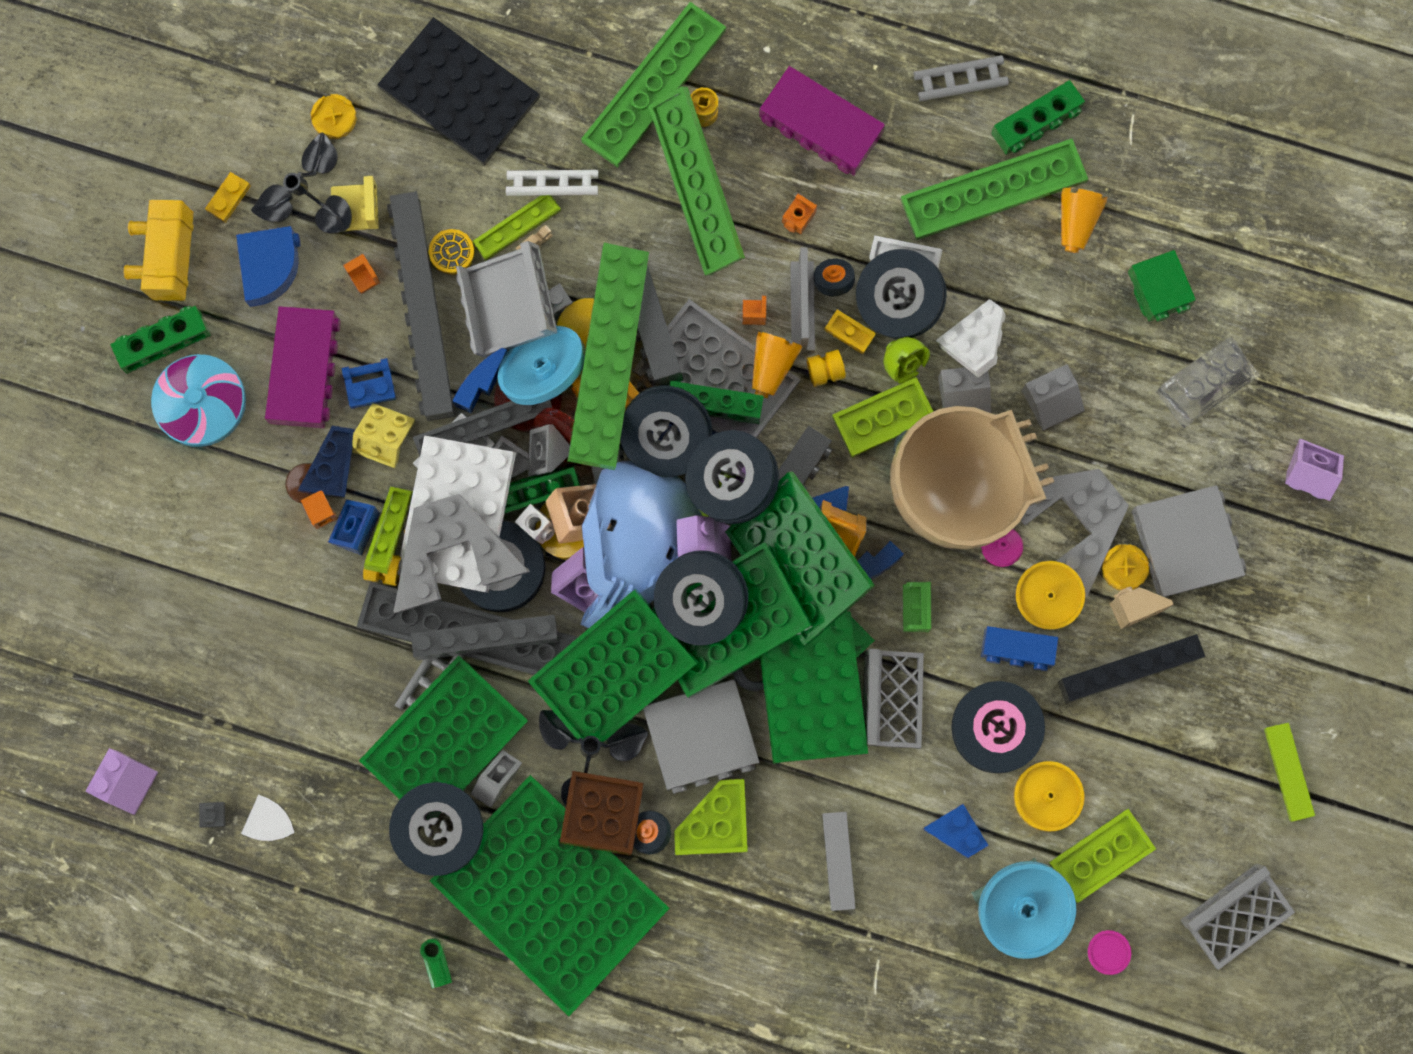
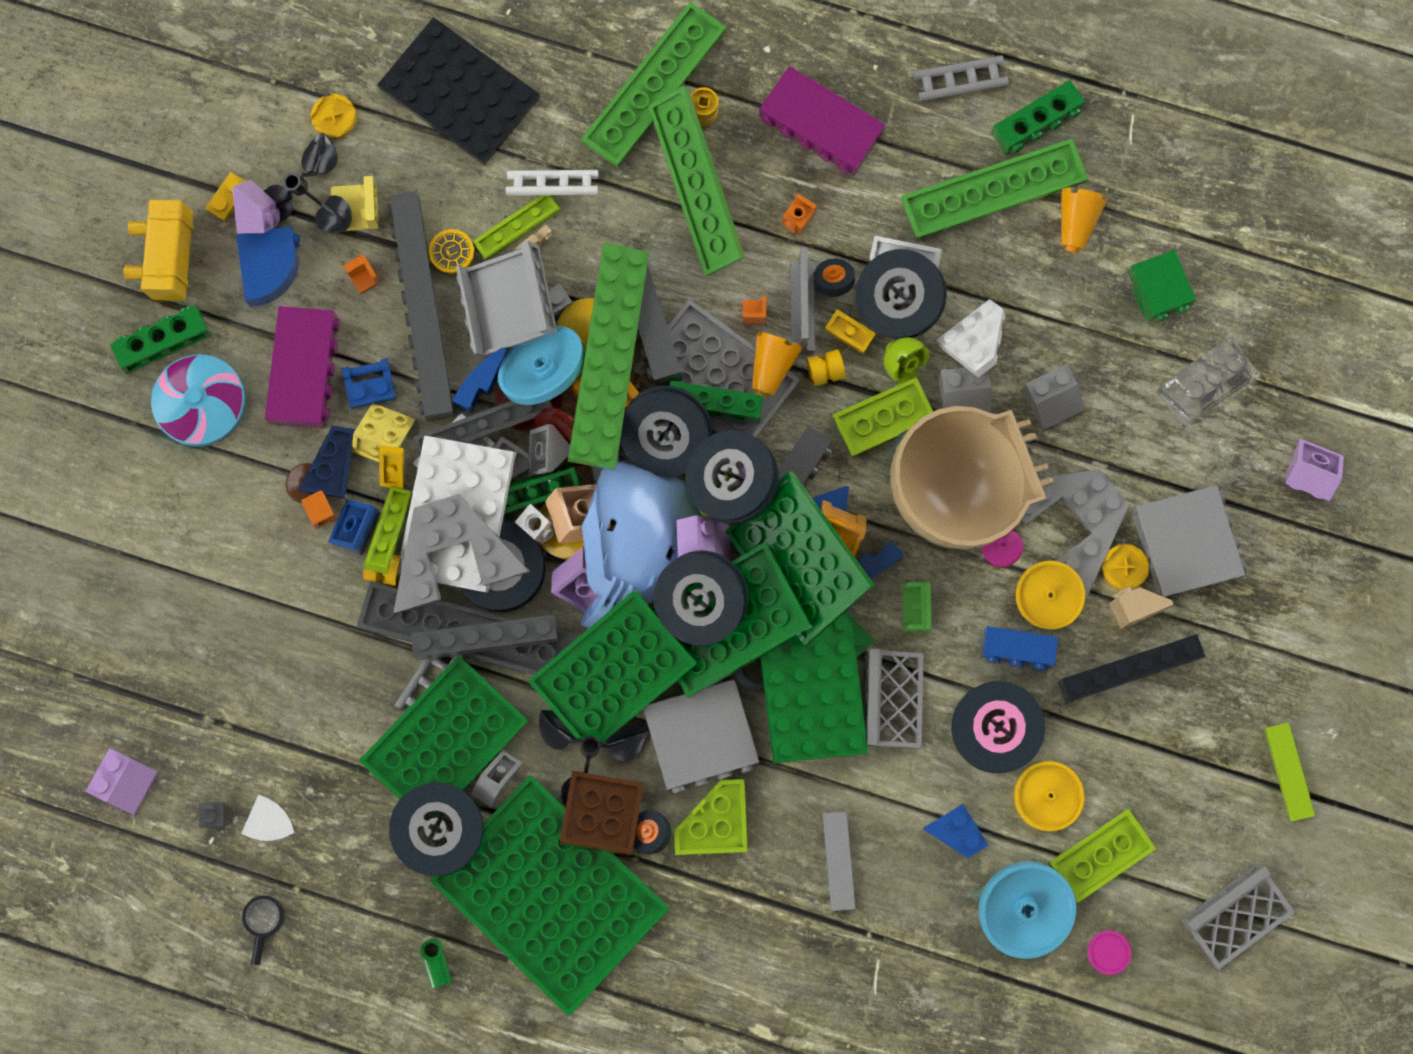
(254, 209): none -> lavender slope
(262, 918): none -> piece
(391, 467): none -> yellow plate

